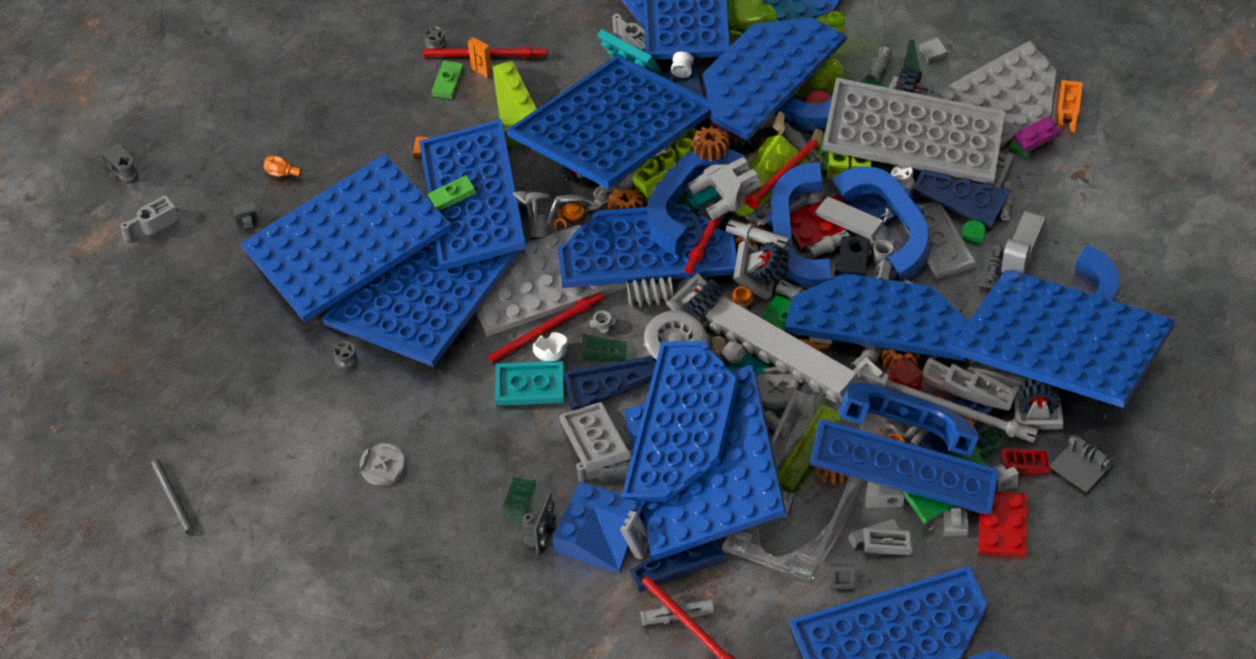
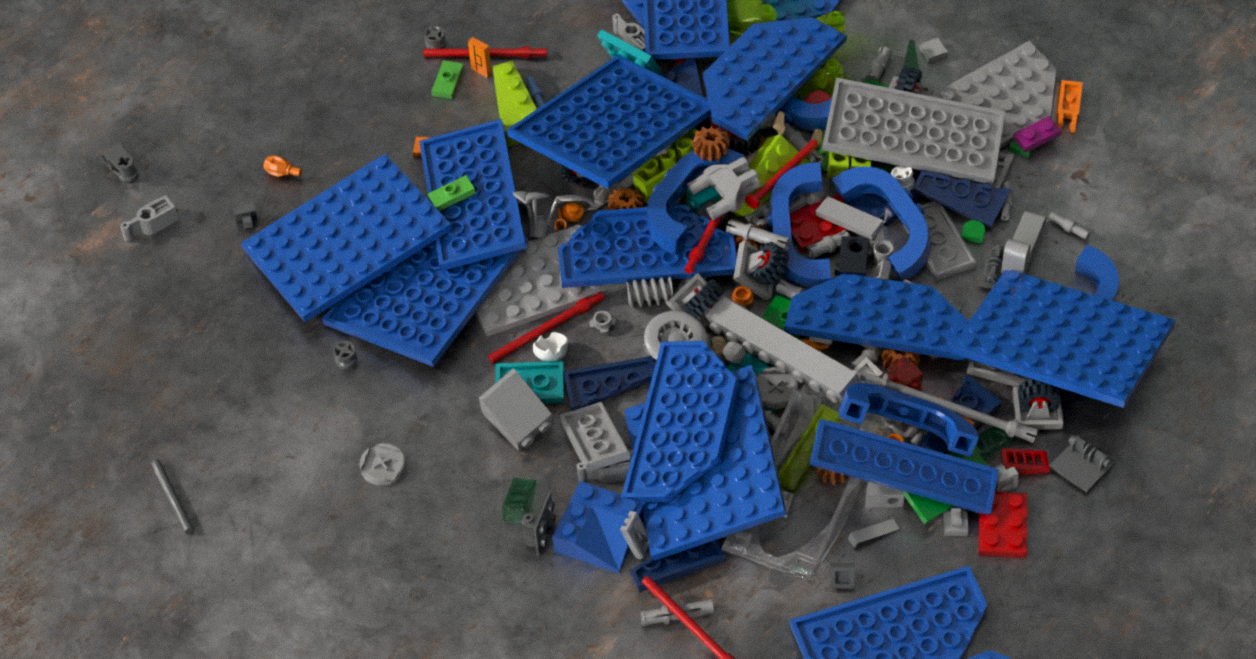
(515, 410): none -> light grey slope
(535, 91): none -> medium blue bar
(601, 355): clear green slope -> none
(682, 64): white wheel -> none
(887, 545): light grey tile -> none
(970, 386): light grey slope -> none
(1069, 225): none -> light grey bar

